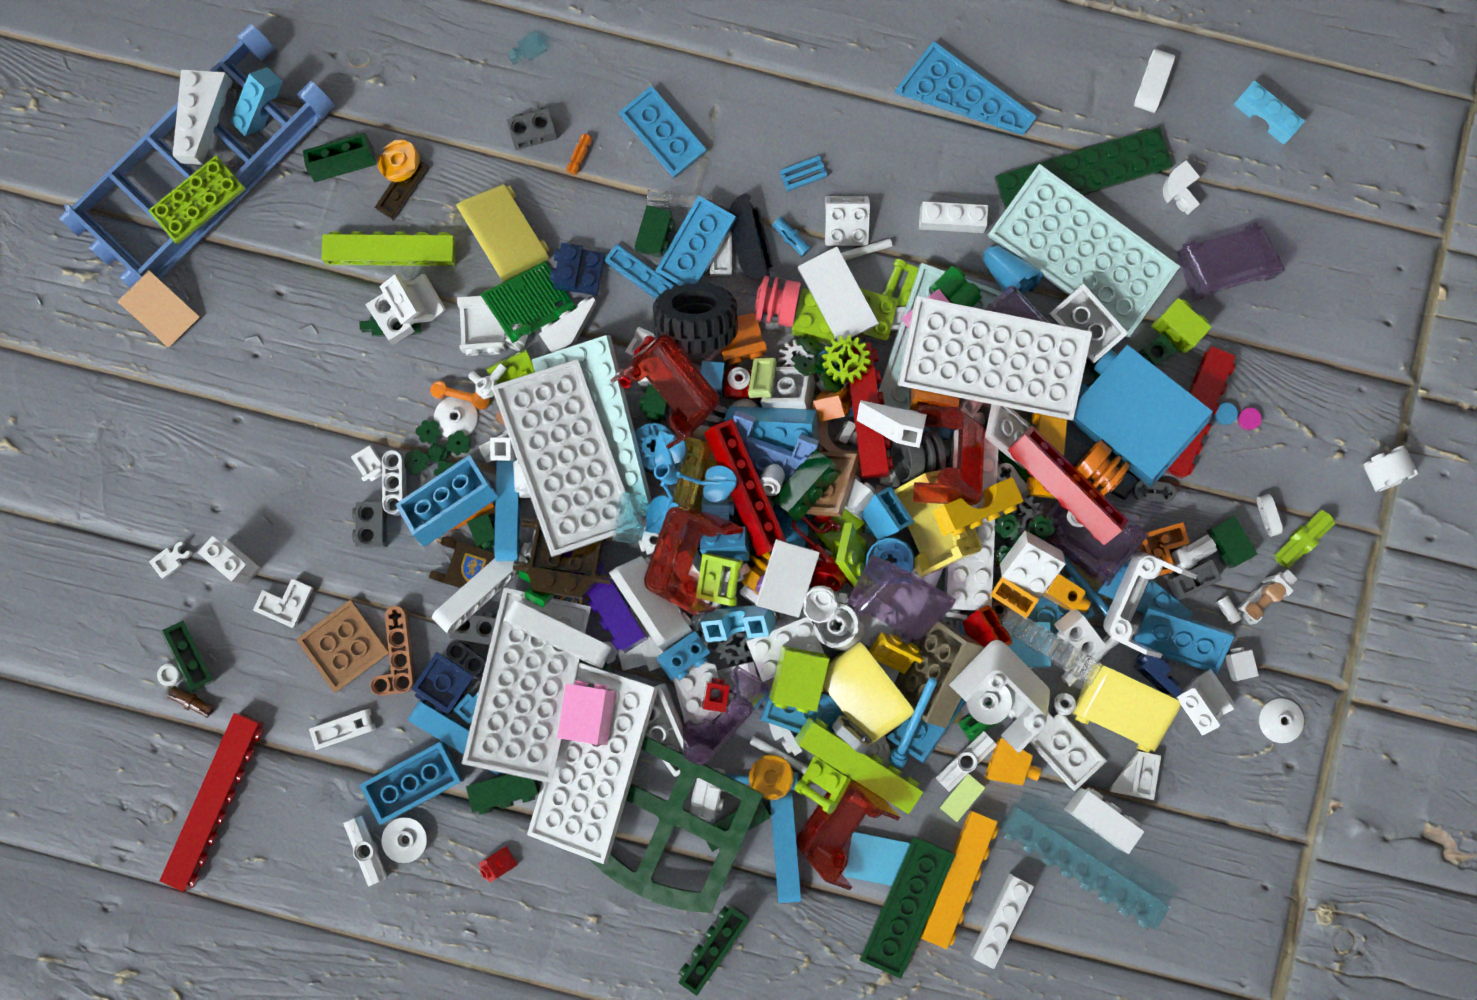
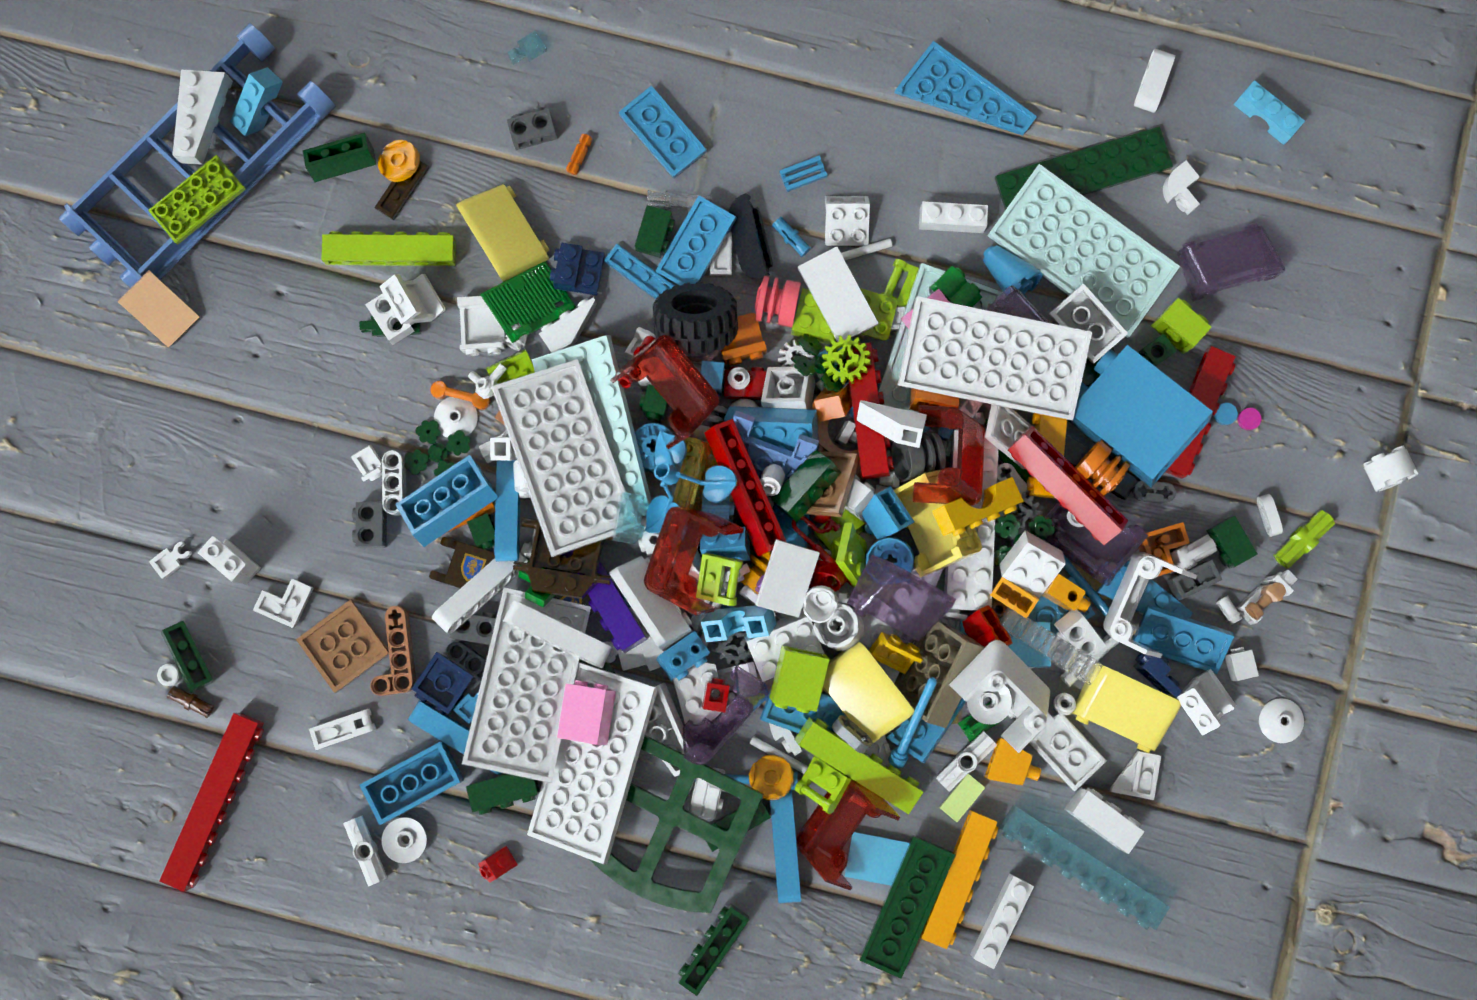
(762, 377): yellowish green tile -> none

